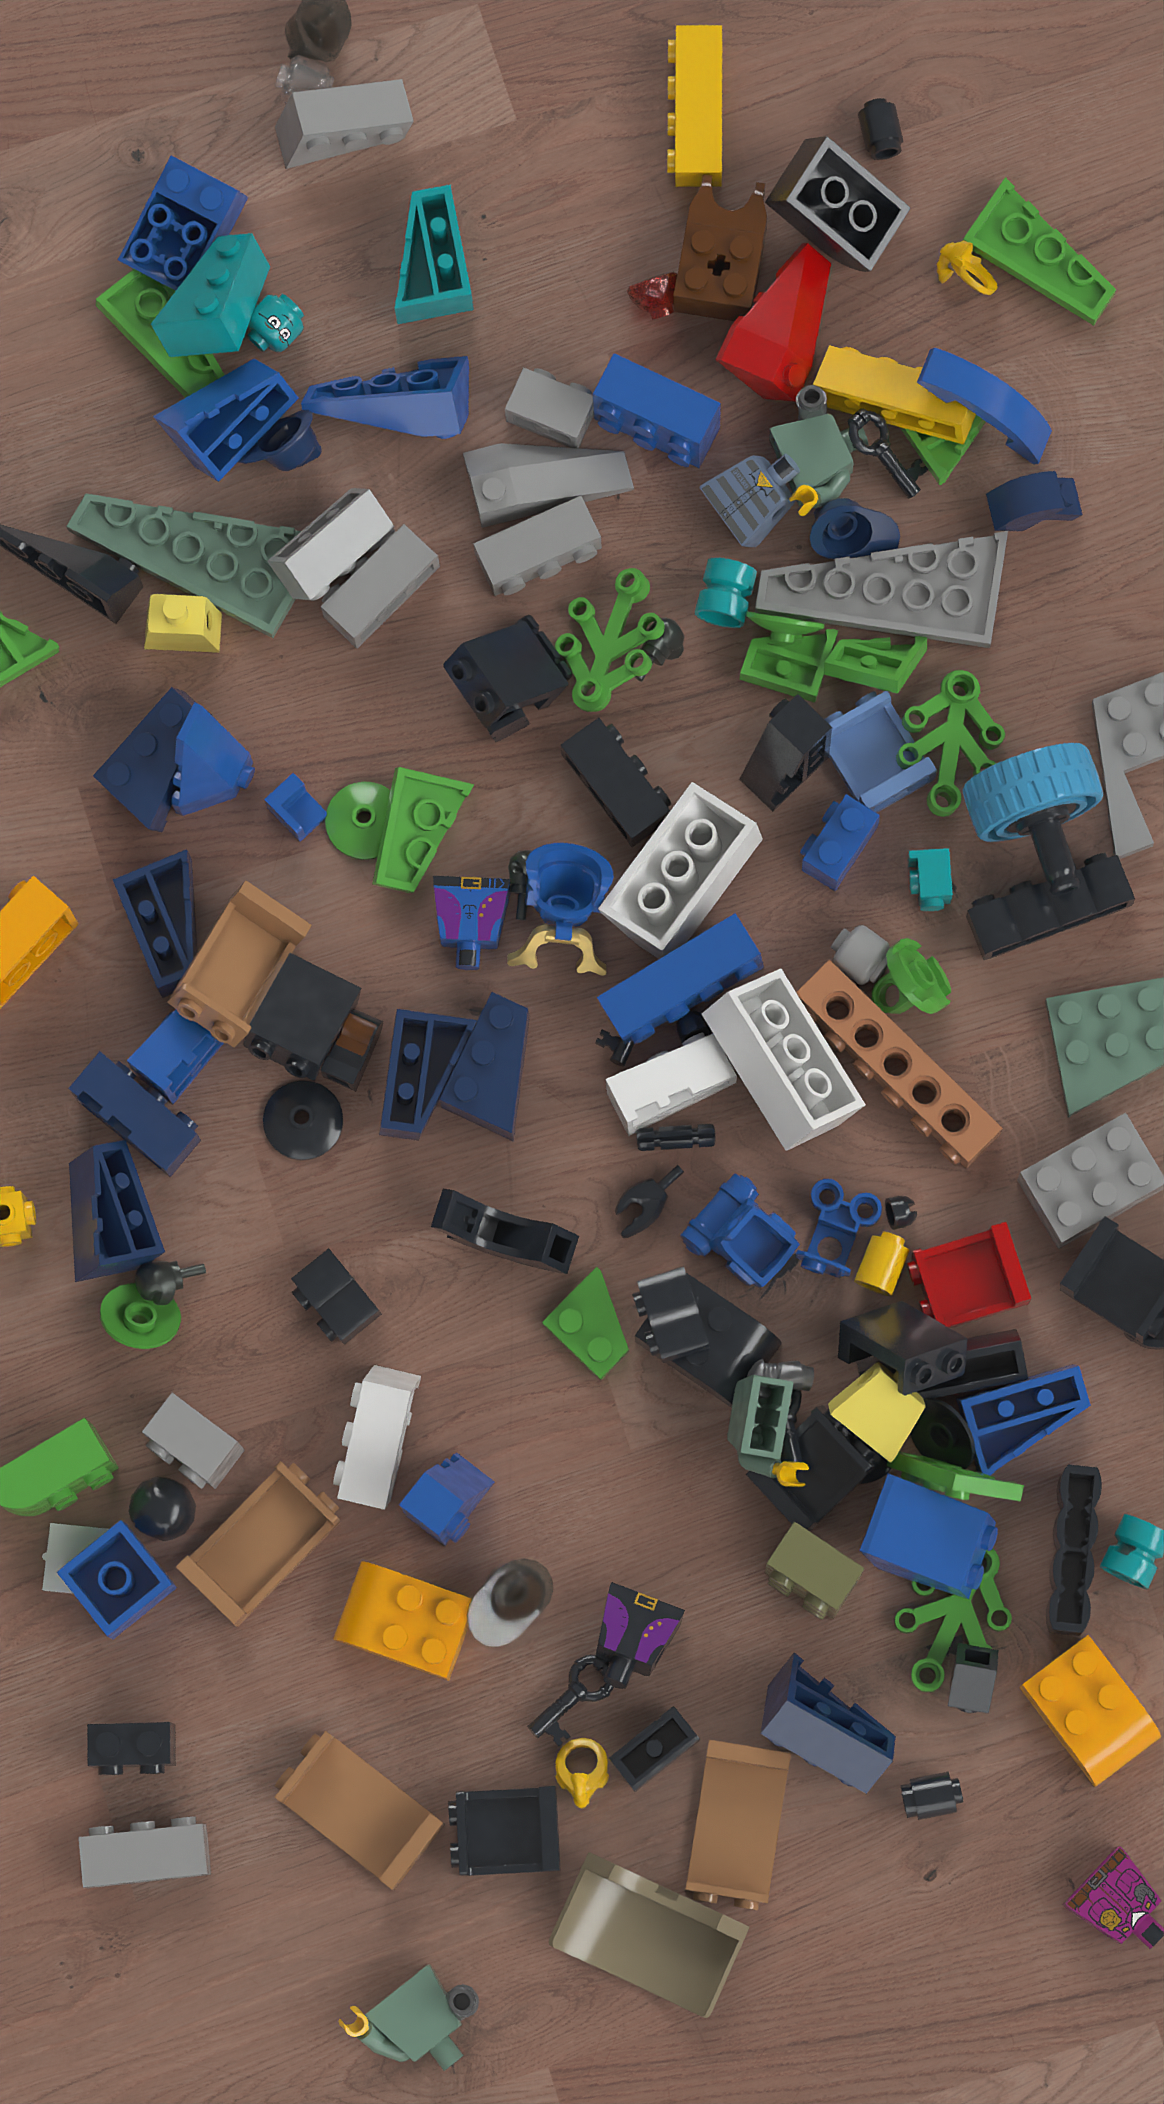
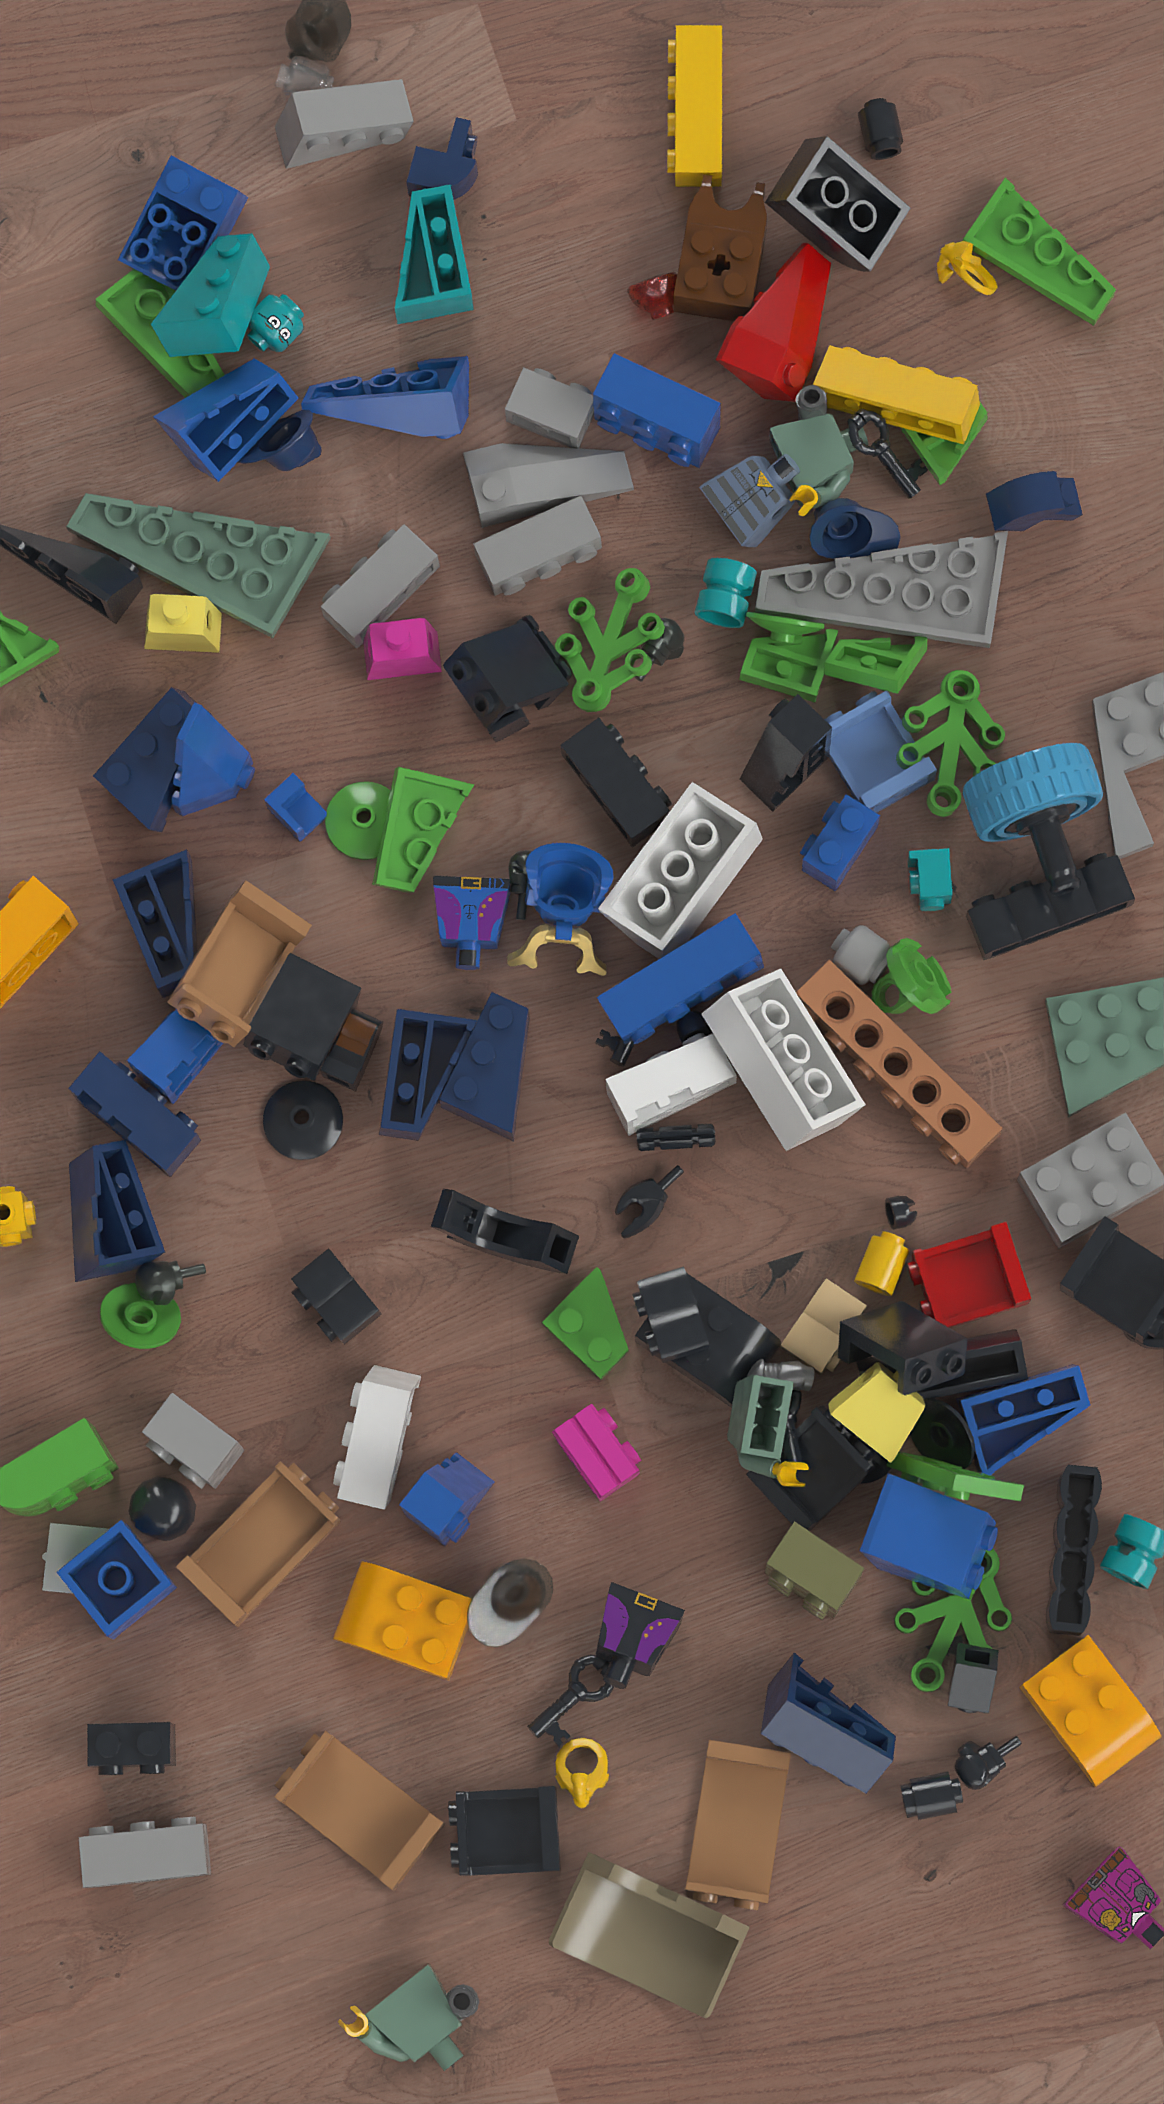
(331, 544): brick -> none
(401, 649): none -> dark pink torso
(452, 168): none -> dark blue brick
(597, 1452): none -> dark pink brick
(654, 1749): black brick -> none
(742, 1233): blue piece -> none
(816, 1332): none -> tan brick
(839, 1222): blue piece -> none
(980, 1765): none -> black piece
(989, 398): blue slope -> none

